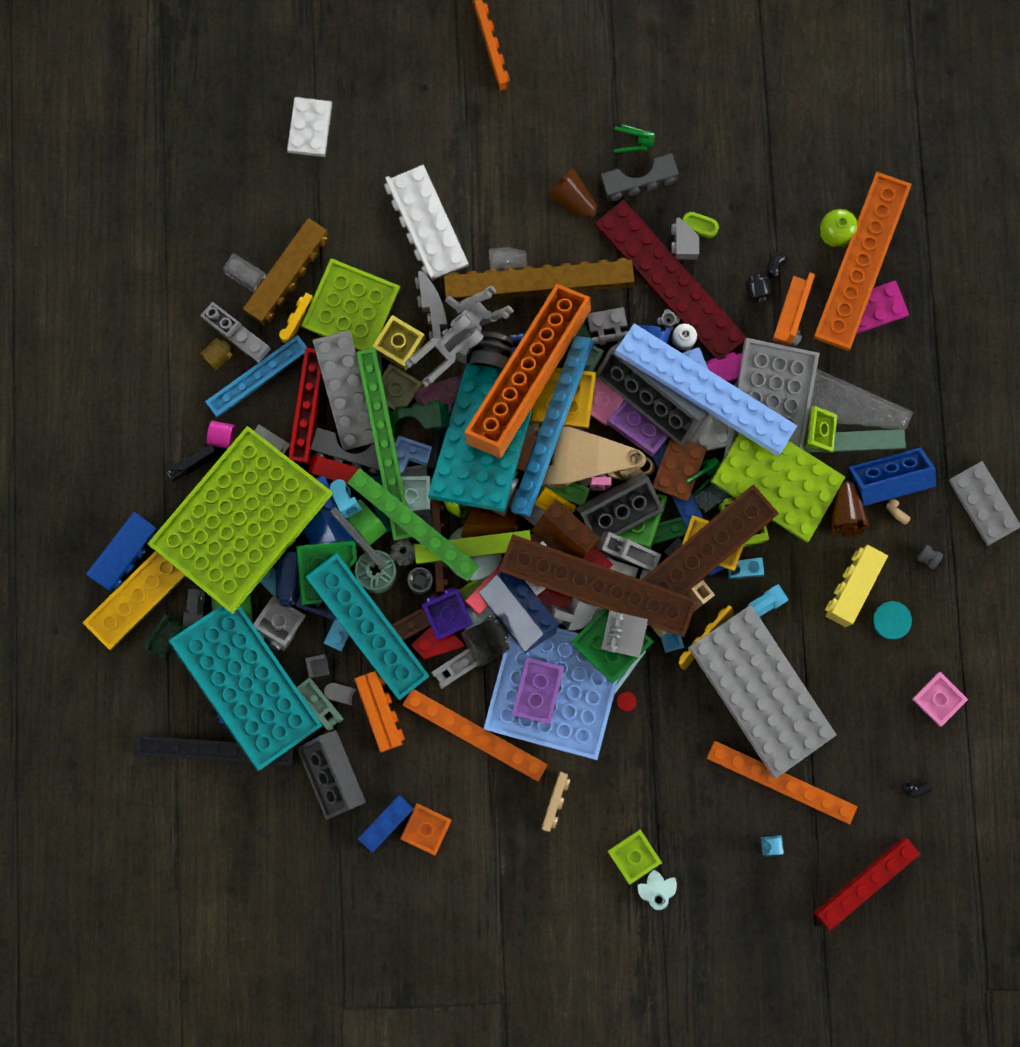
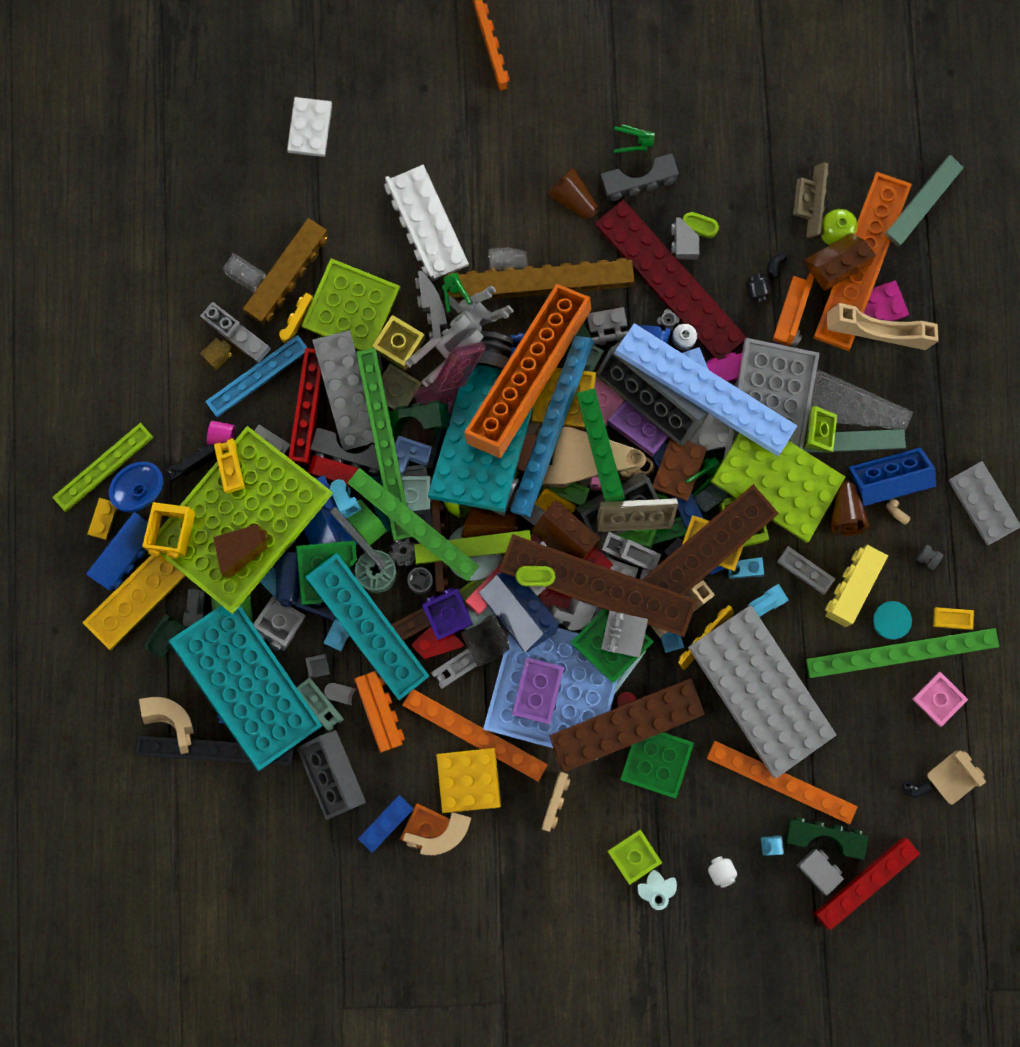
(102, 467): none -> lime tile
(102, 519): none -> yellow plate
(136, 486): none -> blue dish
(159, 510): none -> yellow window
(165, 710): none -> tan arch
(229, 466): none -> yellow plate
(239, 548): none -> reddish brown slope
(449, 839): none -> tan arch
(454, 285): none -> green plant
(458, 367): none -> clear pink tile
(468, 780): none -> yellow plate
(535, 576): none -> lime tile
(600, 446): none -> green arch
(626, 725): none -> reddish brown plate
(636, 515): none -> dark tan tile
(658, 763): none -> green plate
(722, 872): none -> white head
(806, 570): none -> light grey tile
(810, 199): none -> dark tan bracket
(820, 871): none -> light grey brick
(840, 260): none -> reddish brown slope
(850, 844): none -> dark green arch
(851, 321): none -> tan arch
(902, 653): none -> bright green plate
(923, 200): none -> sand green tile
(953, 618): none -> yellow tile
(956, 776): none -> tan bracket

